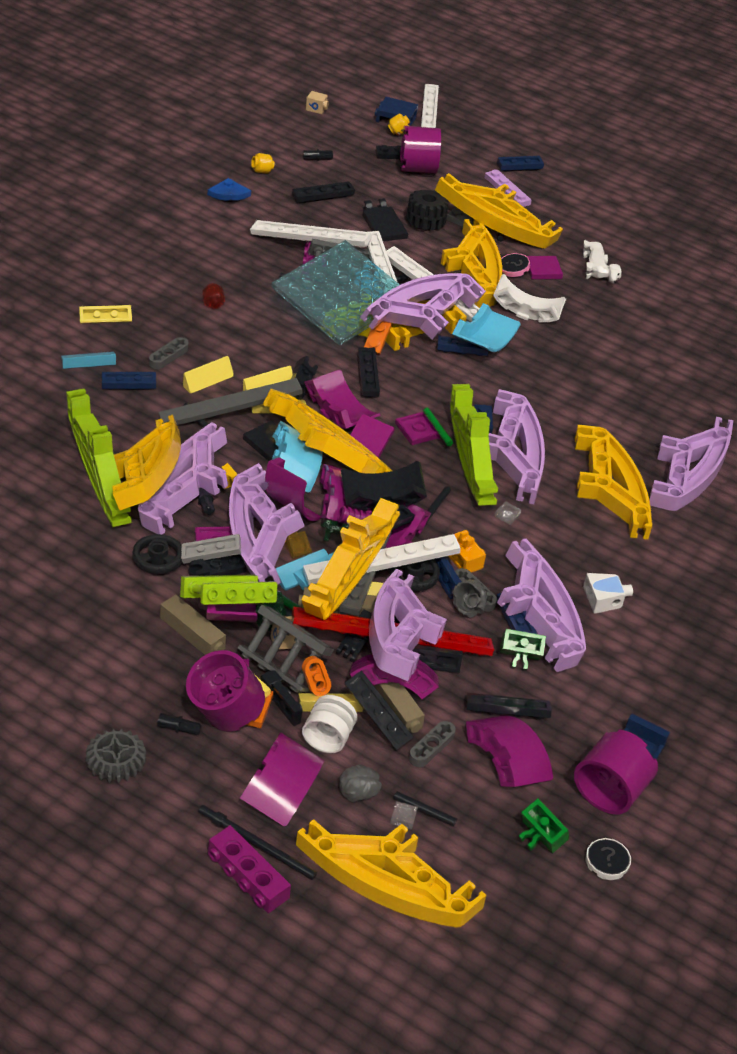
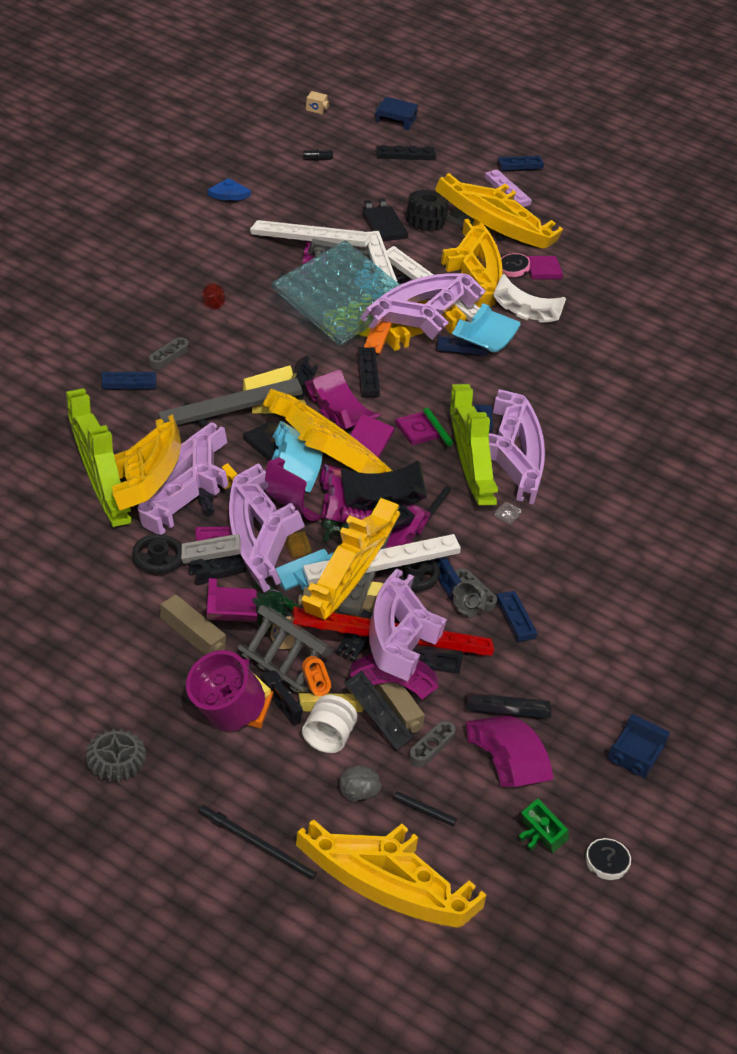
(88, 360): medium azure slope -> none
(105, 314): light yellow slope -> none
(178, 724): black axle -> none
(207, 375): light yellow slope -> none
(228, 589): lime fence -> none
(249, 869): magenta brick -> none
(262, 163): yellow head -> none
(284, 779): magenta panel -> none
(323, 192): black plate -> none
(397, 123): yellow head -> none
(404, 814): clear plate -> none
(420, 149): magenta brick -> none
(430, 106): white tile -> none
(471, 555): light orange brick -> none
(522, 645): brick -> none
(546, 605): lavender piece -> none
(598, 261): white animal -> none
(605, 591): white torso -> none
(615, 772): magenta brick -> none
(625, 495): yellow piece -> none
(681, 483): lavender piece -> none

